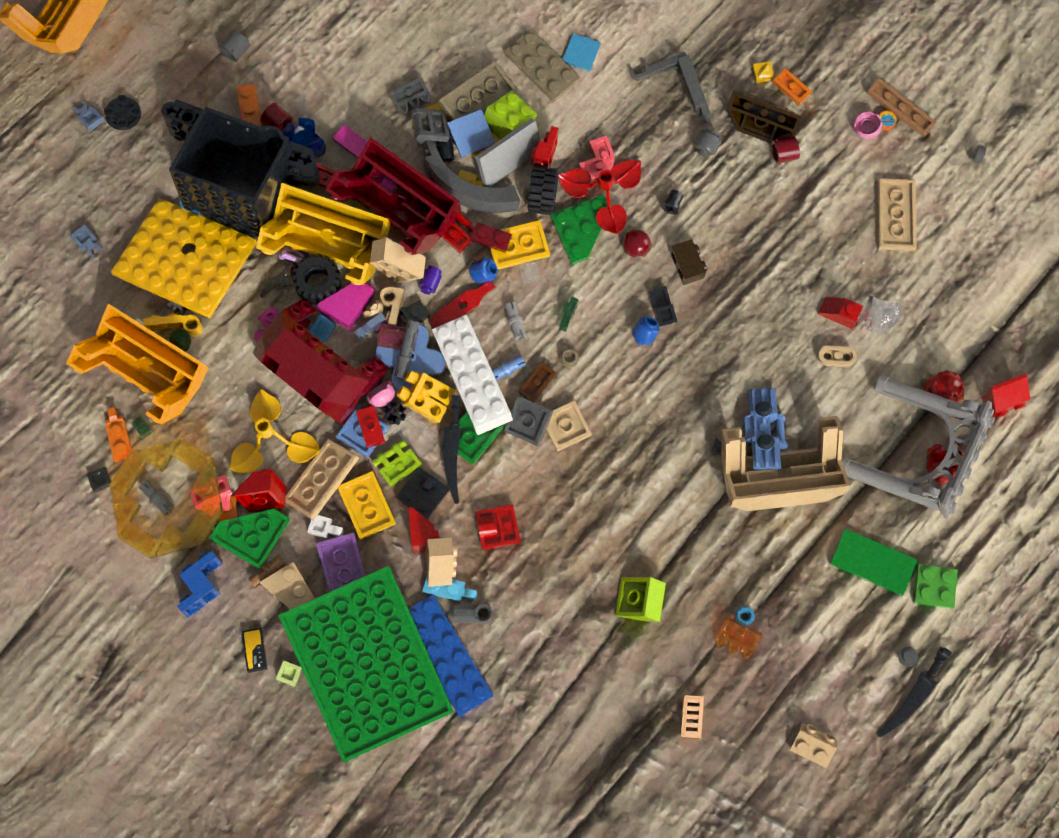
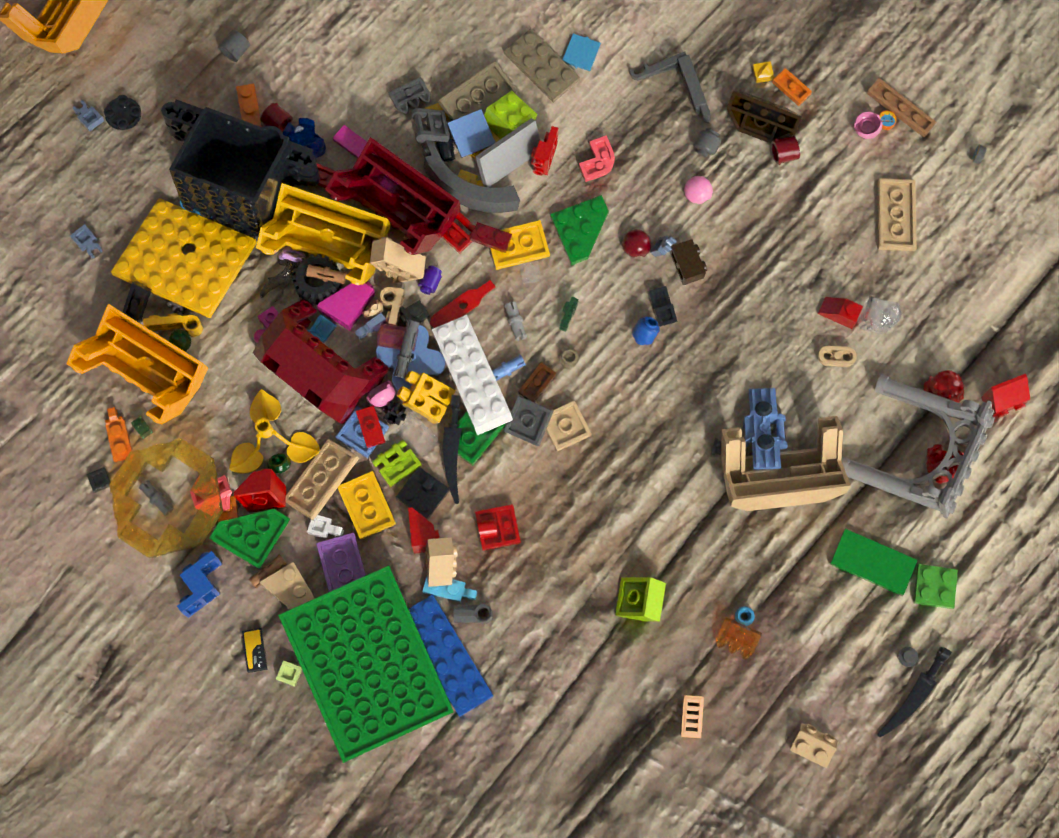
(136, 301): none -> black plate
(279, 463): none -> dark green hat
(326, 274): none -> medium nougat pin
(483, 270): blue head -> none
(542, 190): black tyre -> none
(625, 173): red plant -> none
(662, 246): none -> sand blue plate
(672, 203): black bush -> none
(698, 189): none -> bright pink hair

